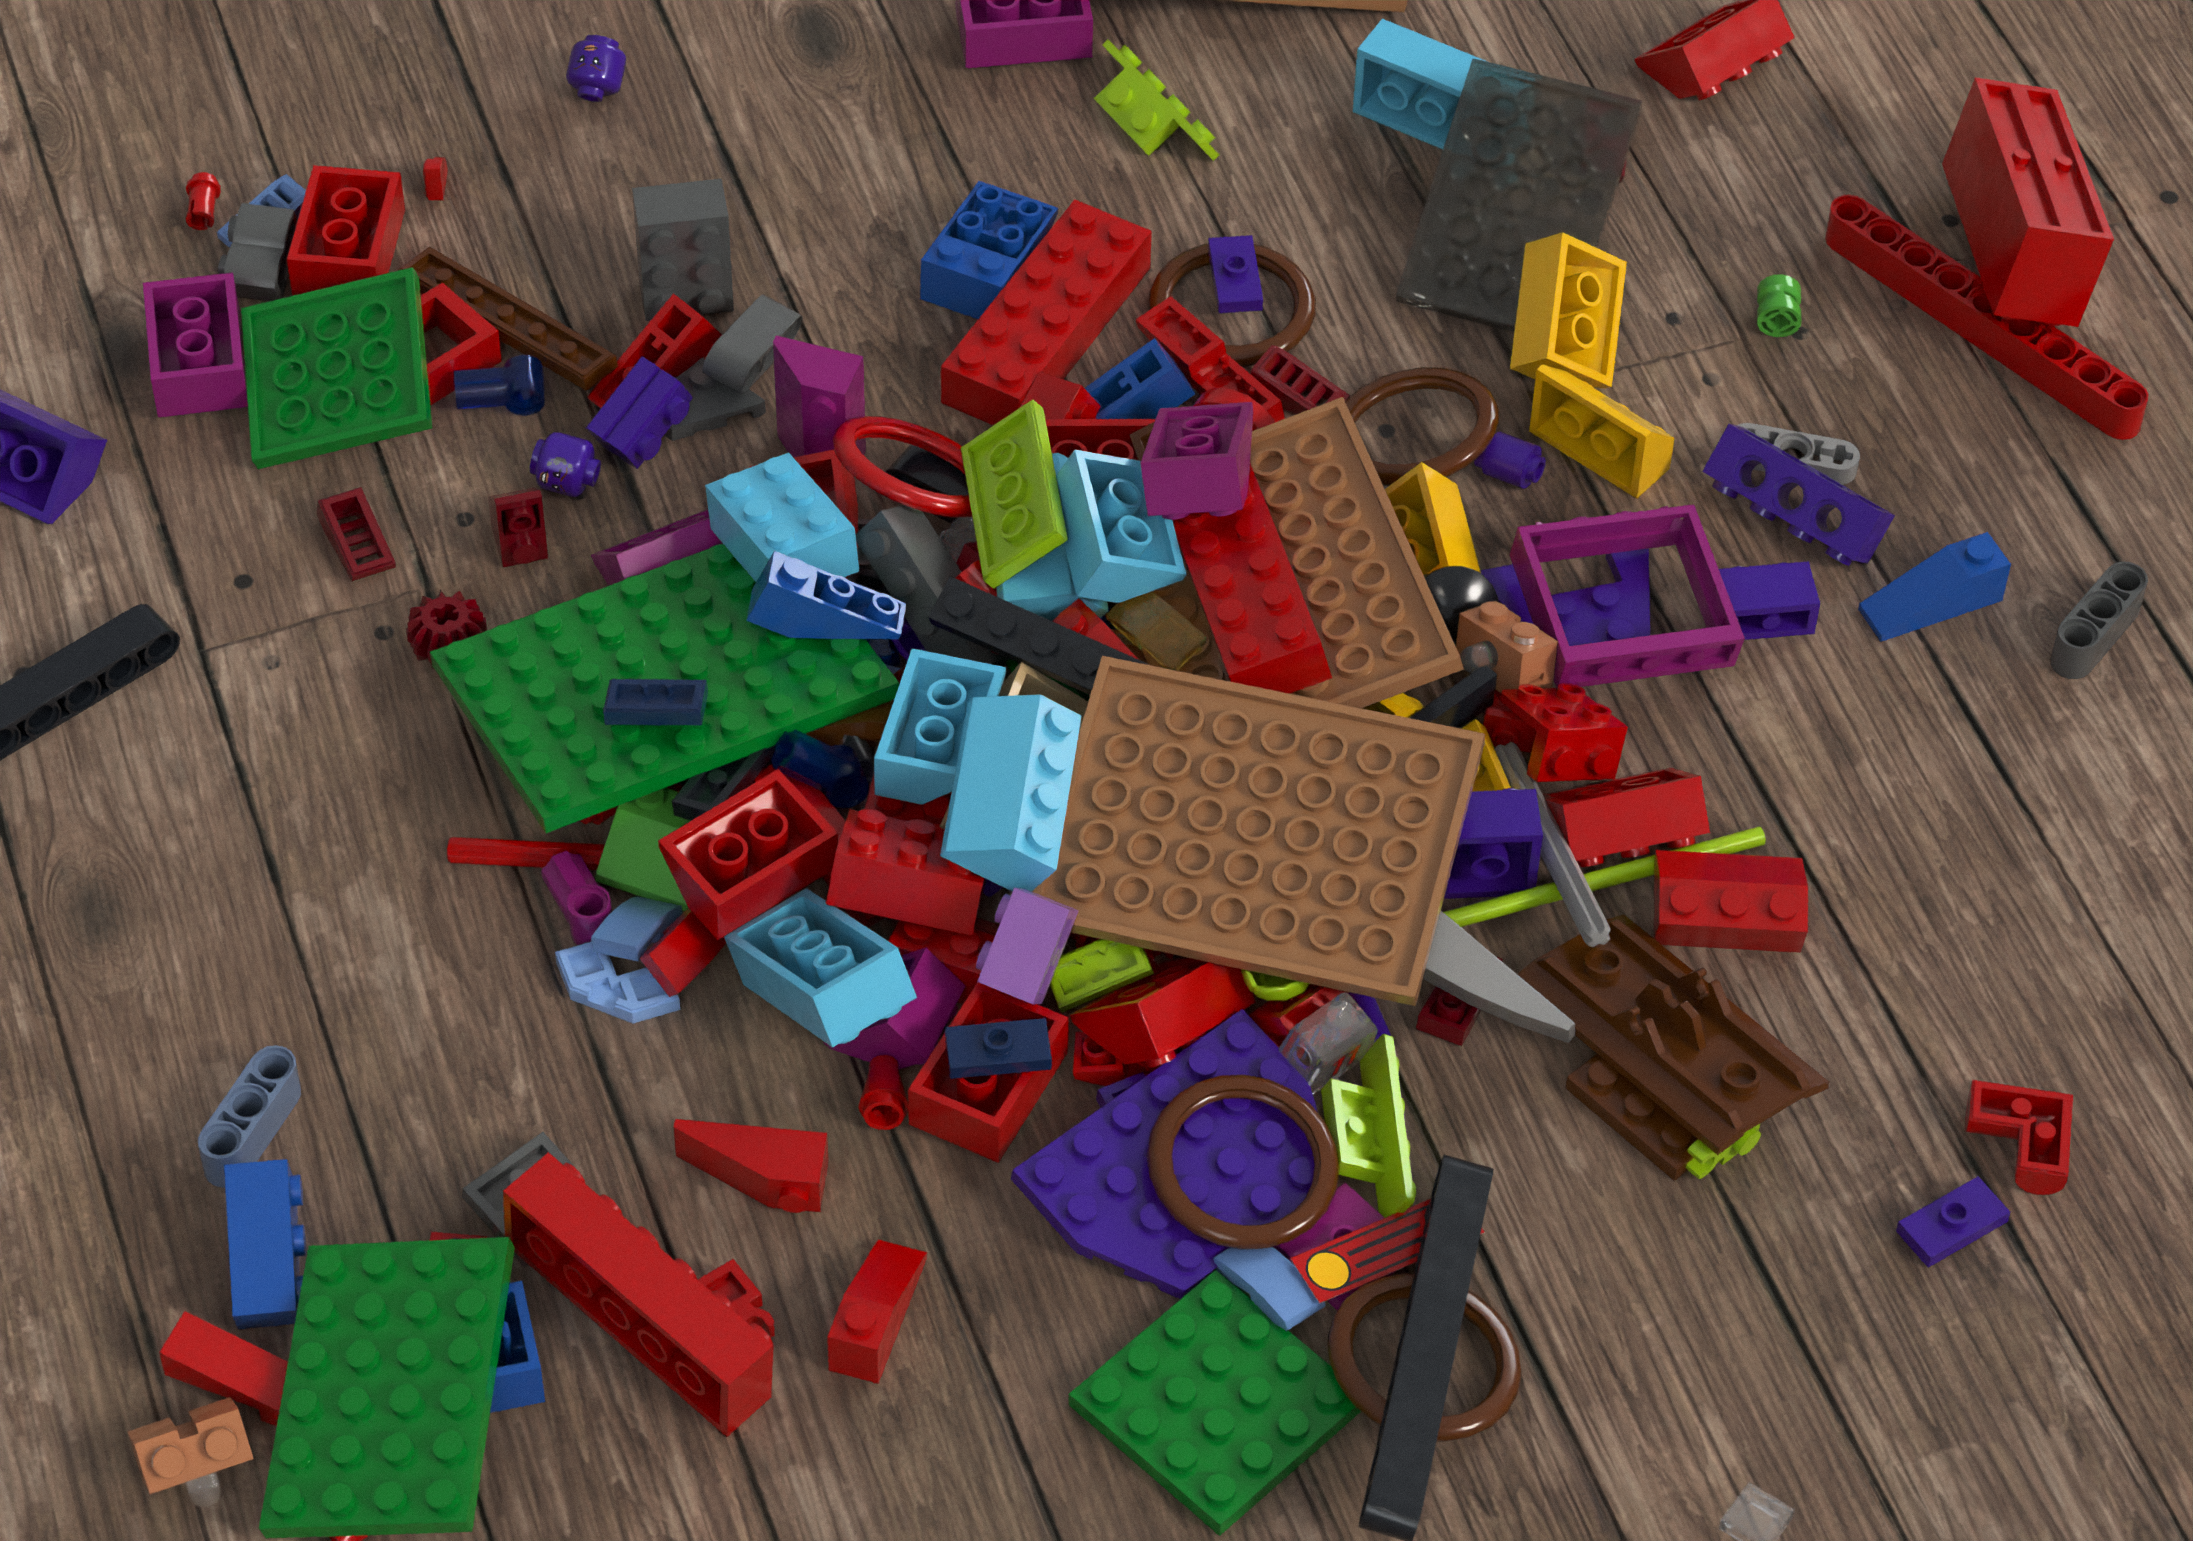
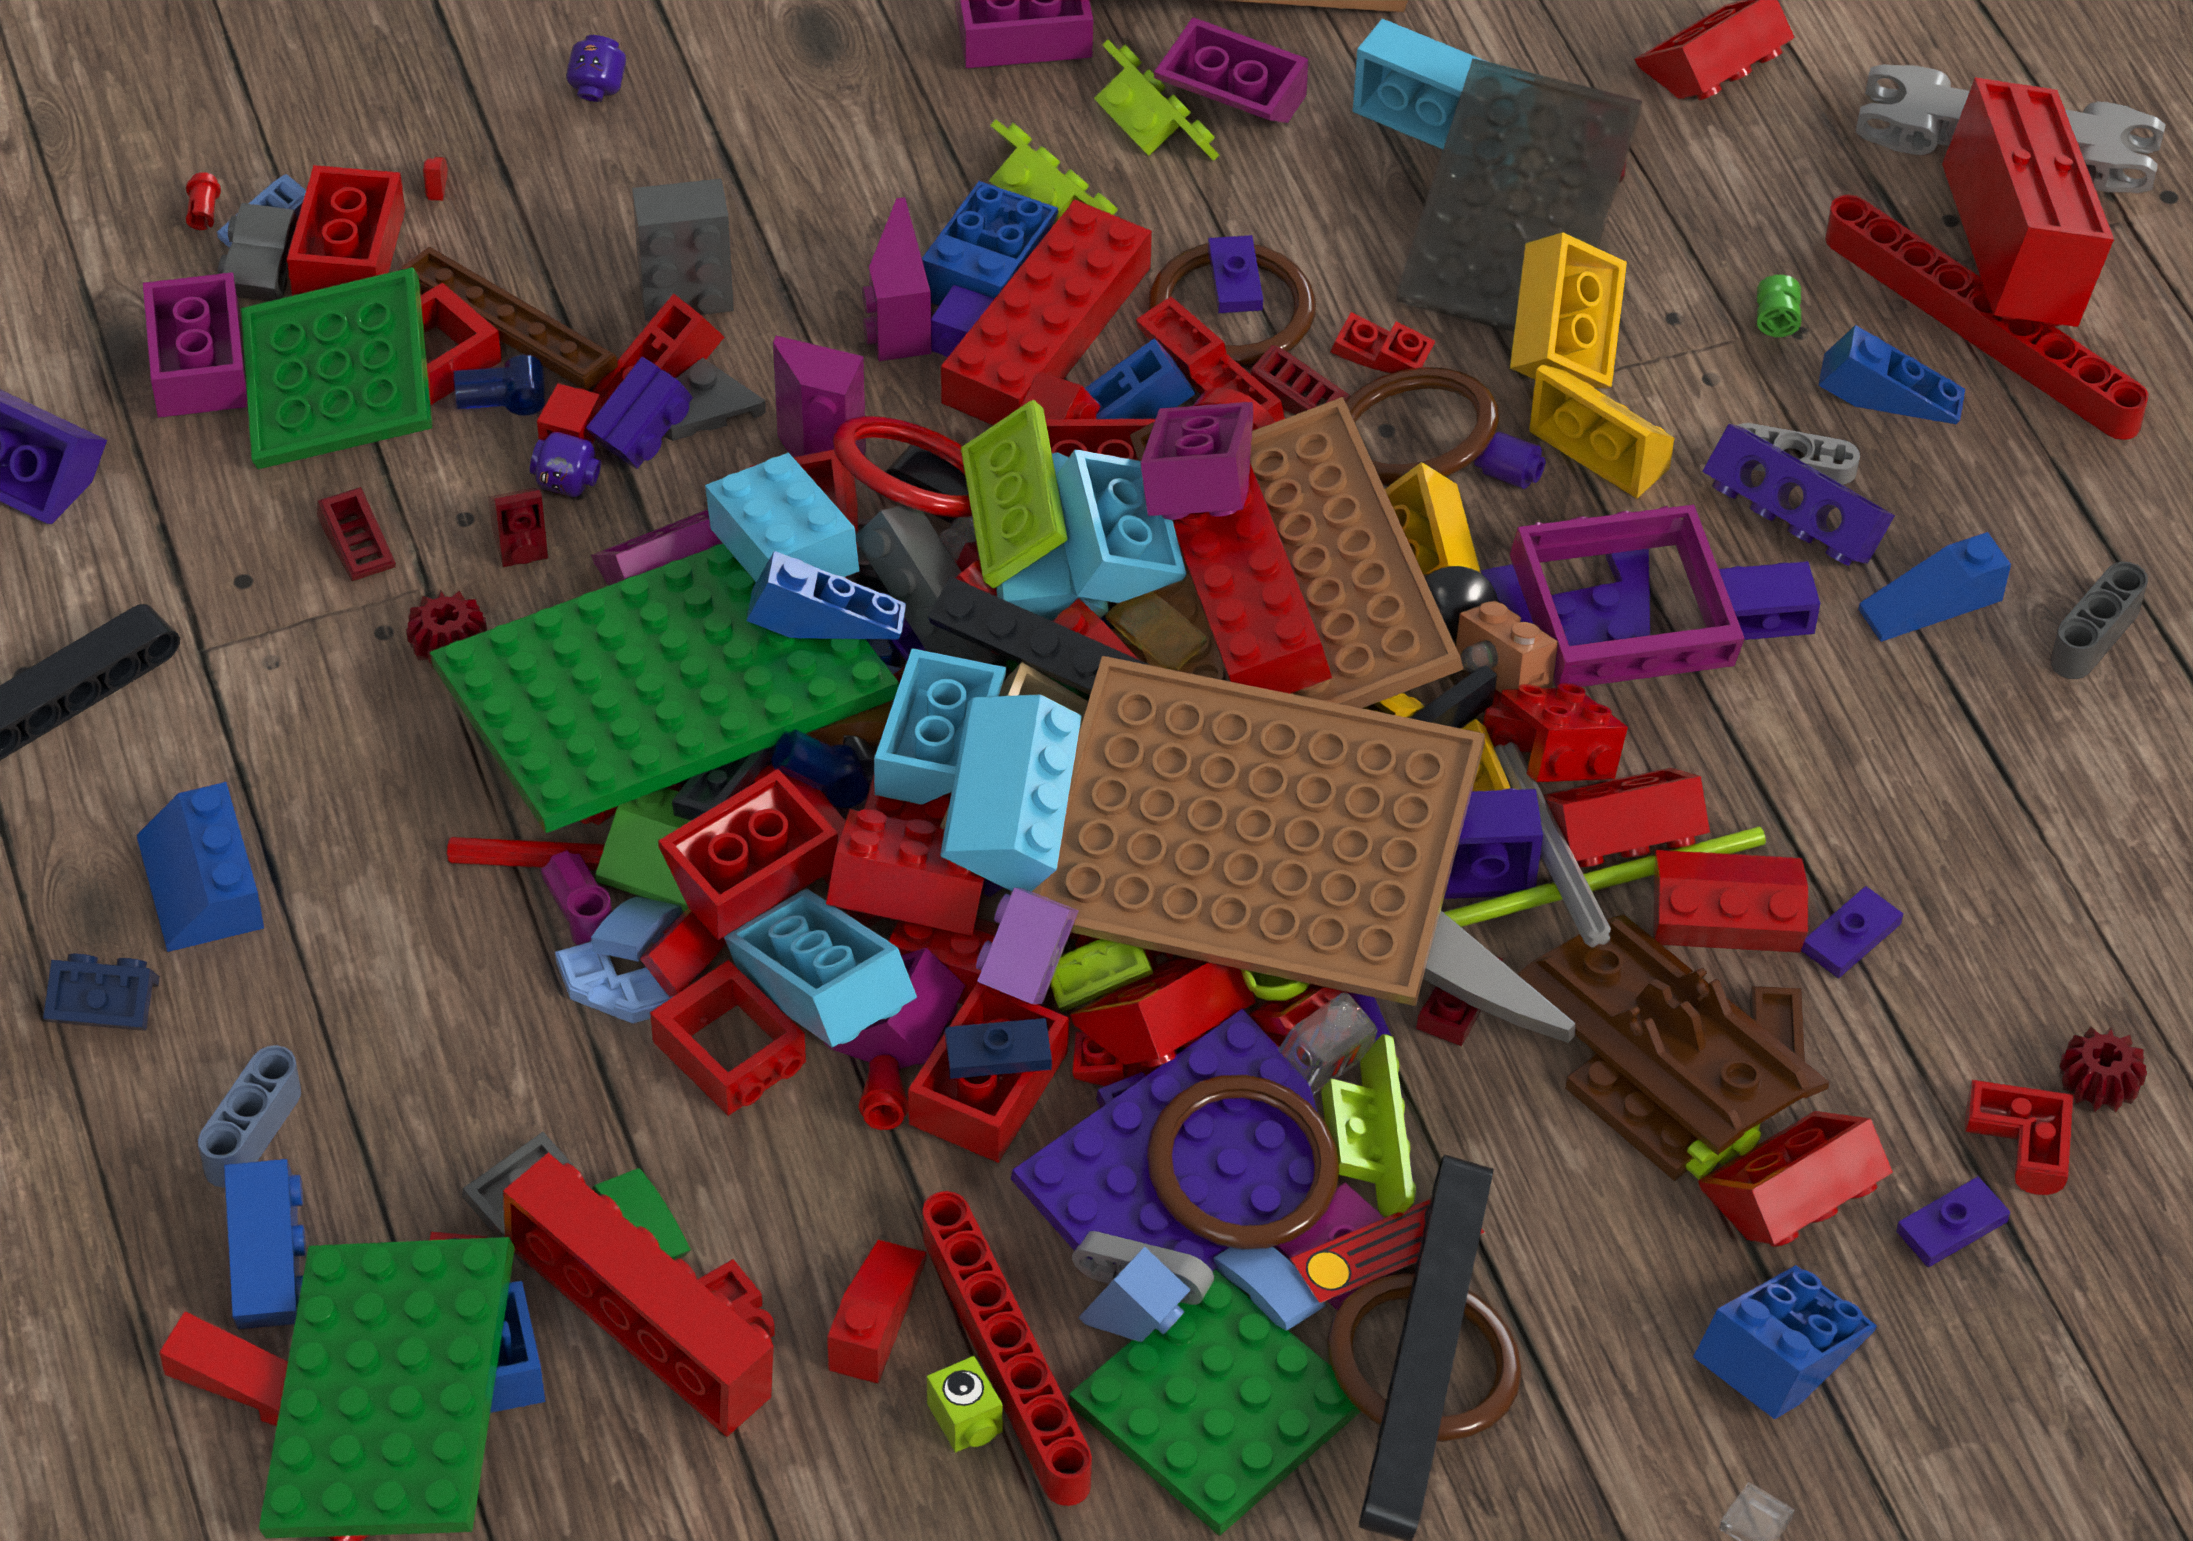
(99, 993): none -> dark blue bracket
(192, 1451): nougat piece -> none
(199, 869): none -> blue slope
(569, 412): none -> red brick
(645, 1208): none -> green slope
(655, 702): dark blue plate -> none
(705, 1002): none -> red window
(747, 345): dark grey beam -> none
(765, 1163): red slope -> none
(898, 292): none -> magenta slope
(955, 318): none -> dark purple brick
(965, 1404): none -> lime brick
(1012, 1365): none -> red beam
(1037, 176): none -> lime bracket
(1109, 1249): none -> light grey beam
(1138, 1300): none -> medium blue slope
(1236, 71): none -> magenta slope
(1379, 348): none -> red slope
(1780, 1014): none -> reddish brown tile
(1782, 1340): none -> blue slope
(1798, 1176): none -> slope
(1852, 932): none -> dark purple plate
(1884, 379): none -> blue slope
(1928, 111): none -> light grey piece
(2103, 1069): none -> dark red gear

